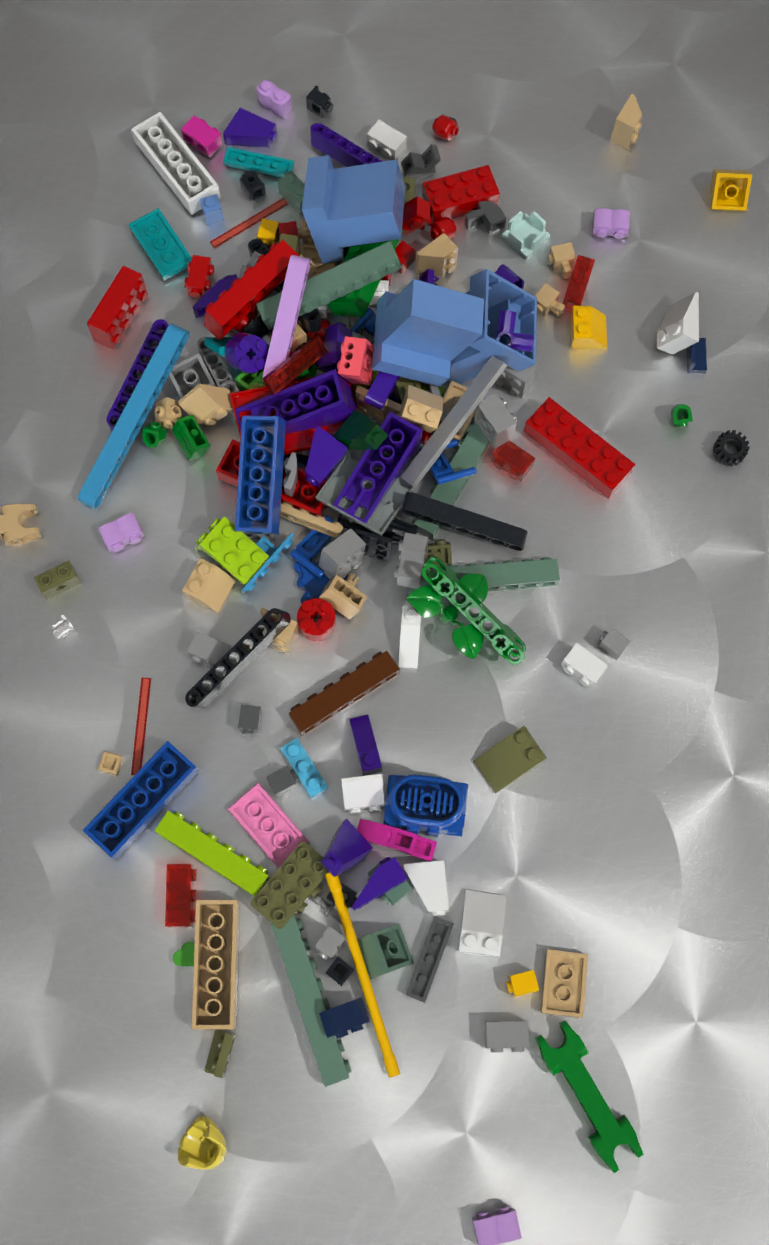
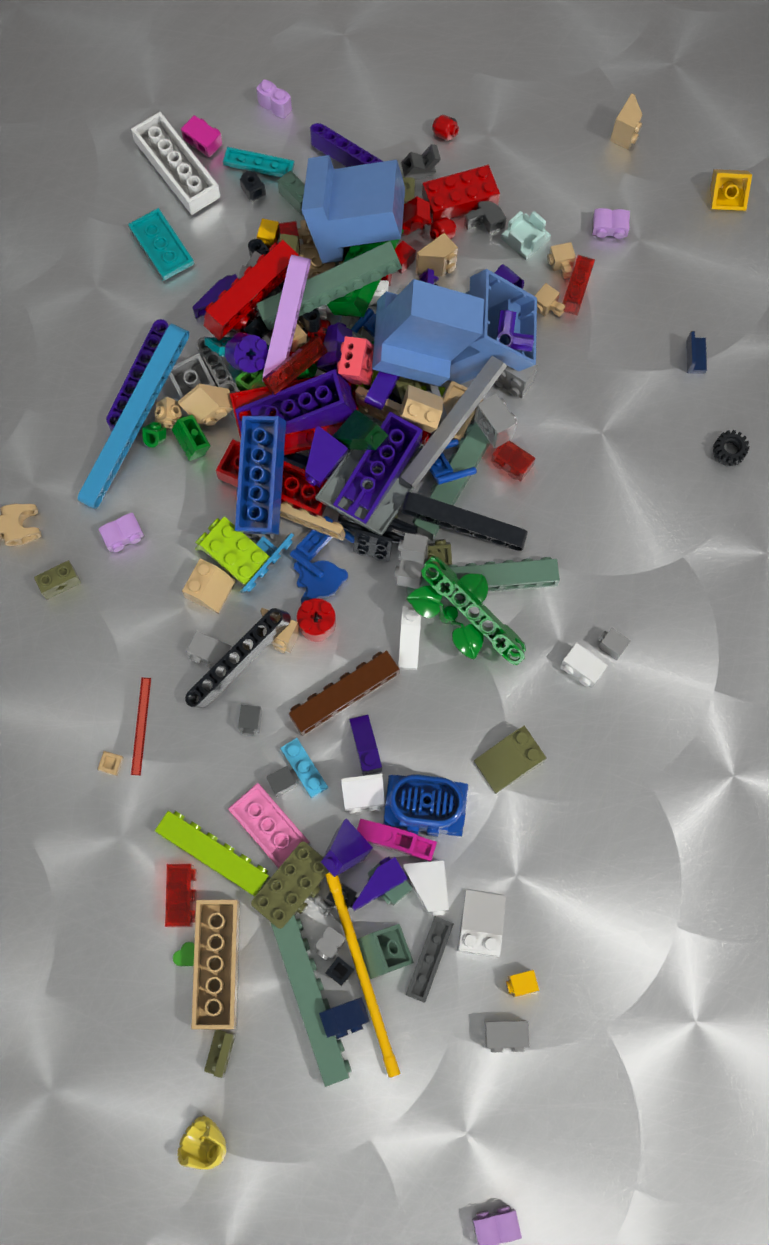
(63, 628): clear brick -> none
(117, 307): red brick -> none
(141, 800): blue brick -> none
(199, 275): red brick -> none
(211, 209): medium blue brick -> none
(248, 223): clear red sticker -> none
(250, 130): dark purple slope -> none
(291, 471): light grey slope -> none
(319, 102): black brick -> none
(342, 555): light grey brick -> none
(344, 595): tan brick -> none
(386, 140): white brick -> none
(564, 983): tan plate -> none
(579, 447): red brick -> none
(587, 328): yellow slope -> none
(609, 1131): green piece -> none
(680, 325): white slope -> none
(681, 415): green plate -> none

